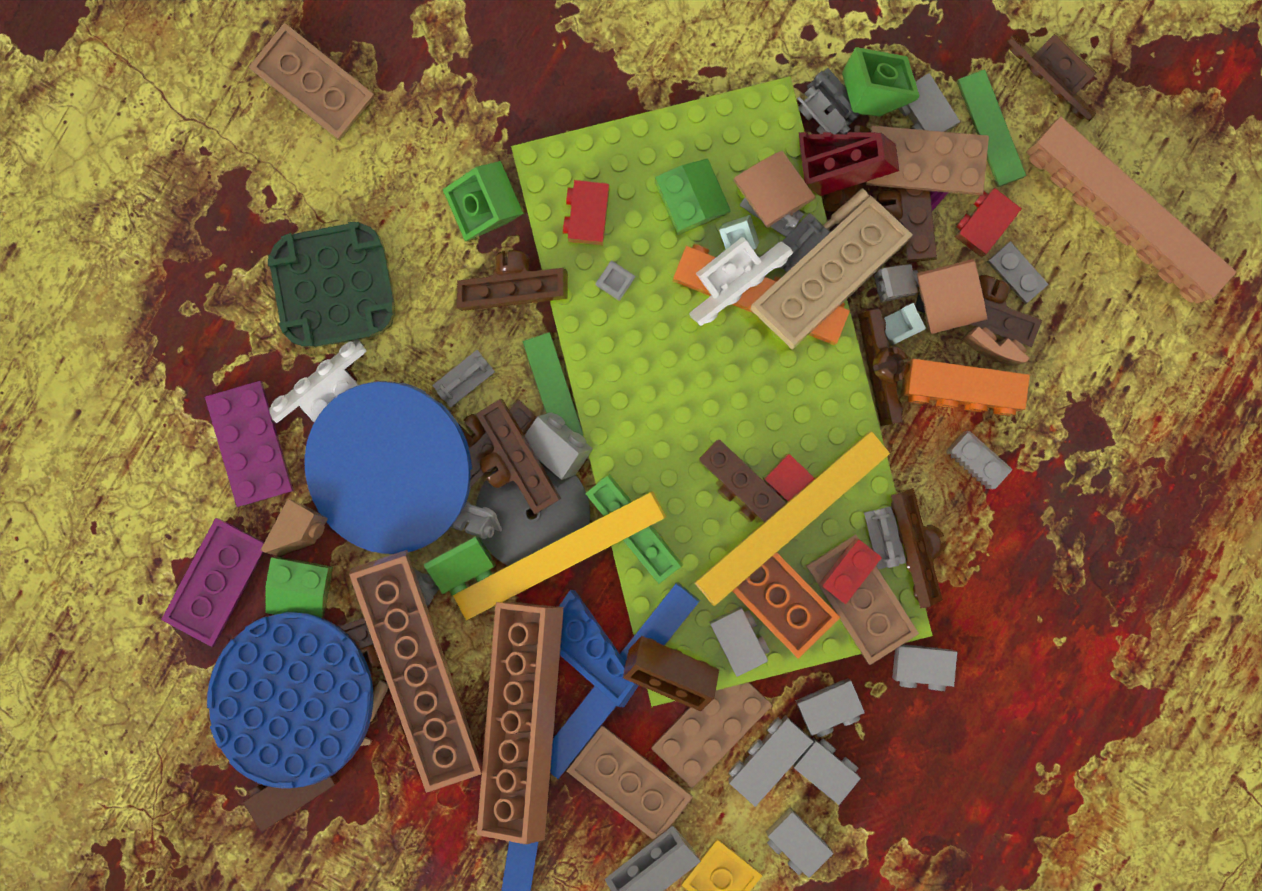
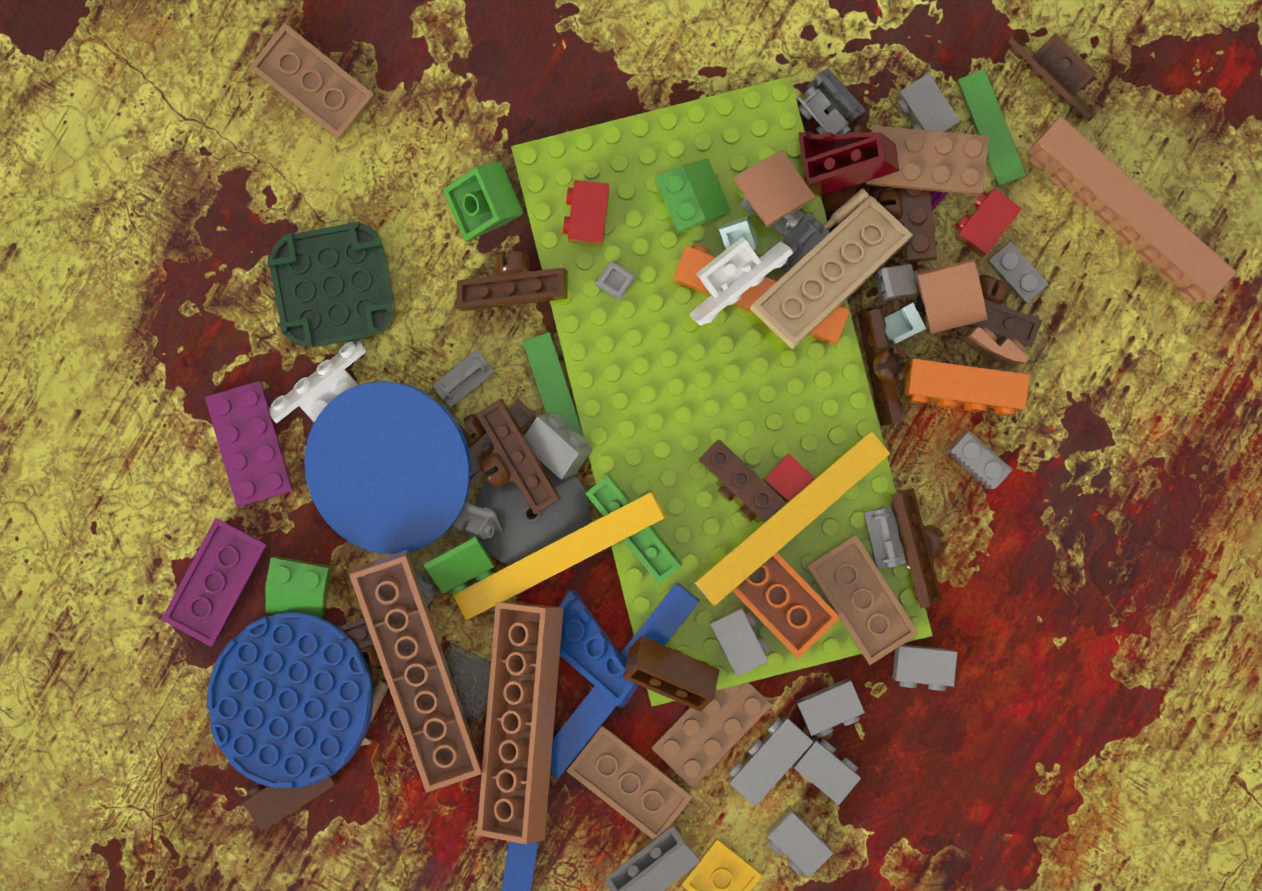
(294, 529): medium nougat slope -> none
(470, 679): none -> clear smoke tile
(850, 570): red brick -> none
(878, 82): bright green slope -> none

